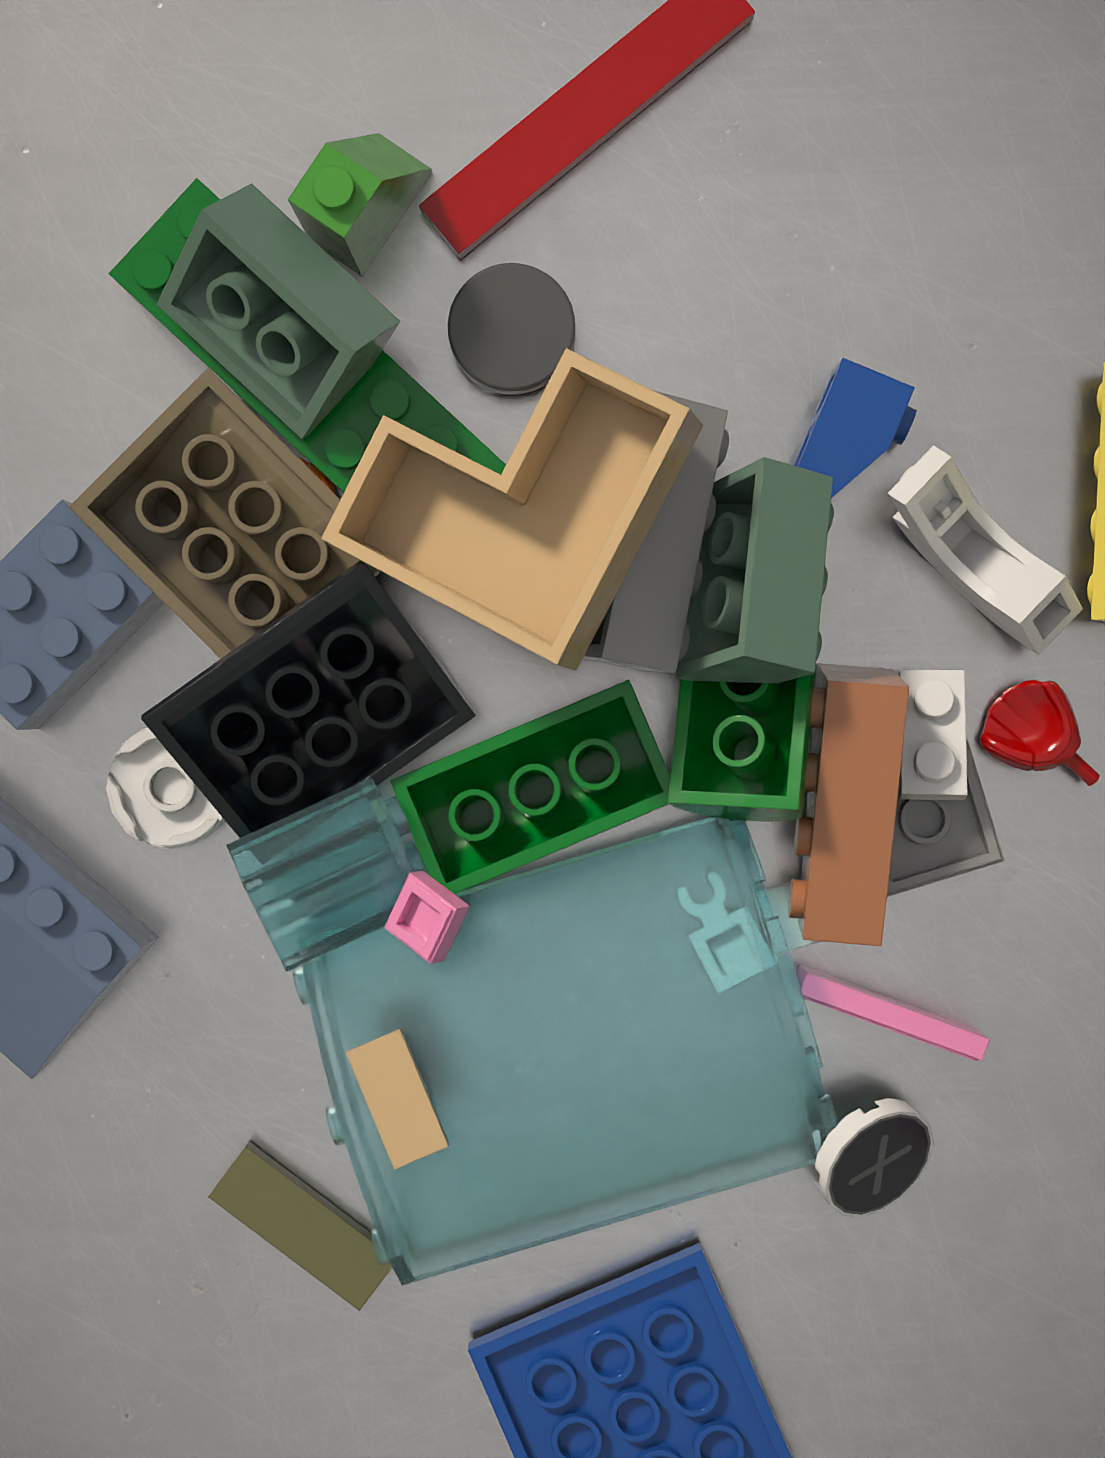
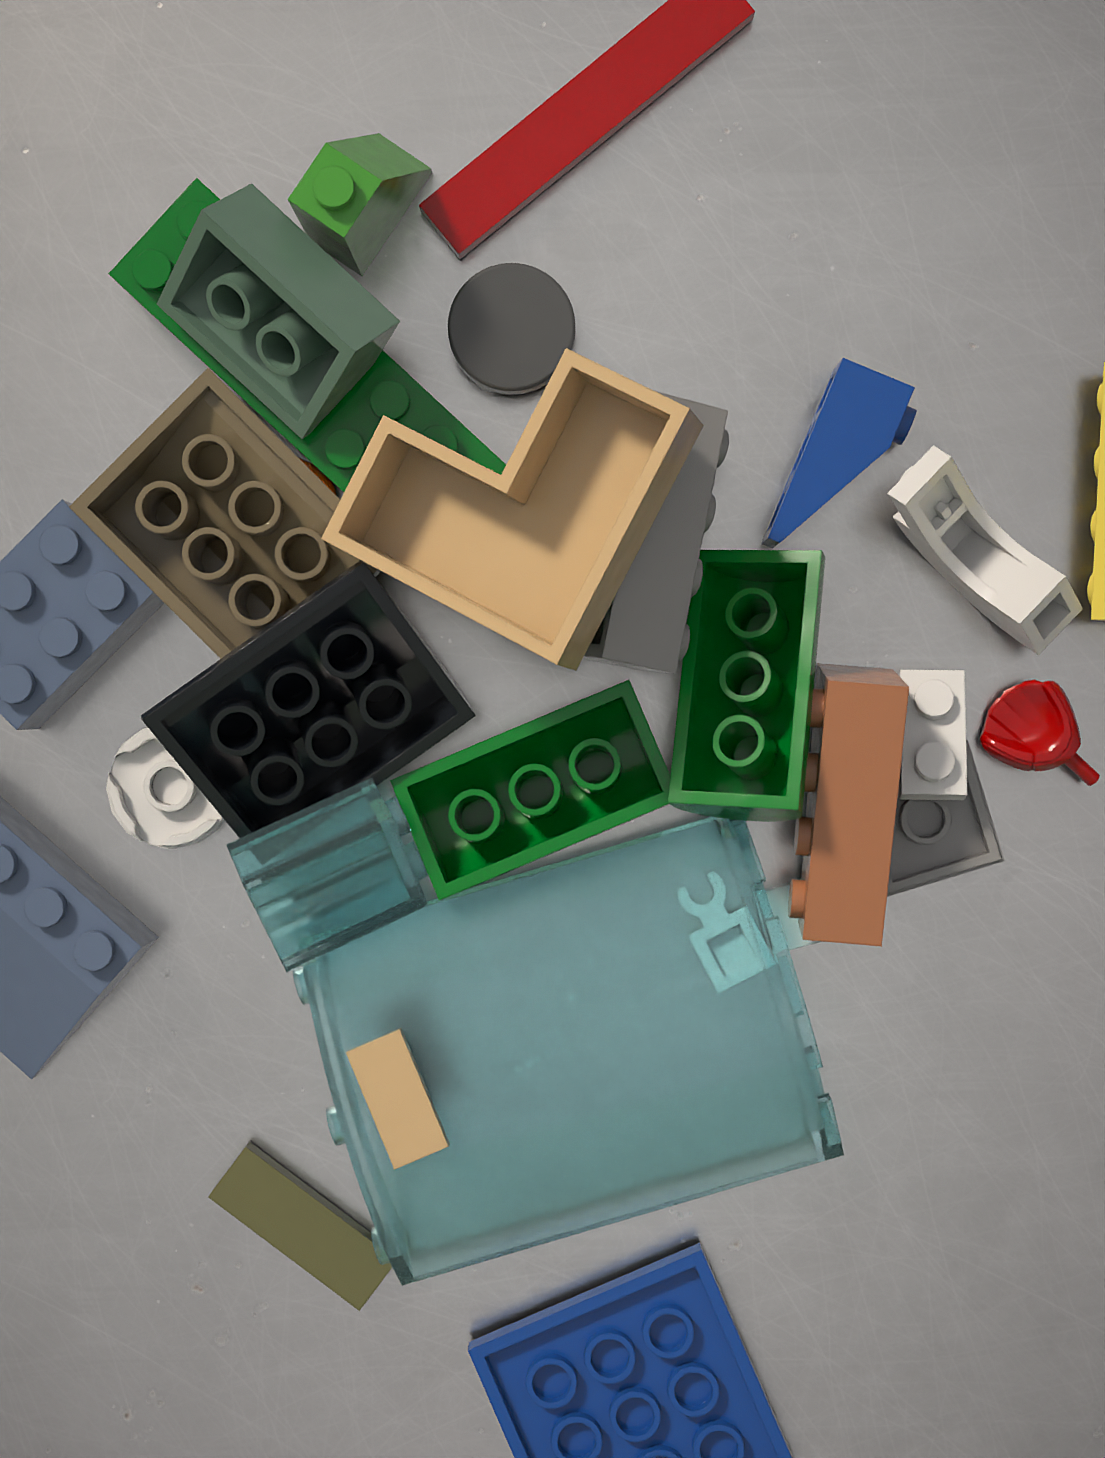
(426, 917): bright pink tile -> none
(761, 577): sand green slope -> none
(873, 1158): tile -> none
(891, 1014): bright pink tile -> none

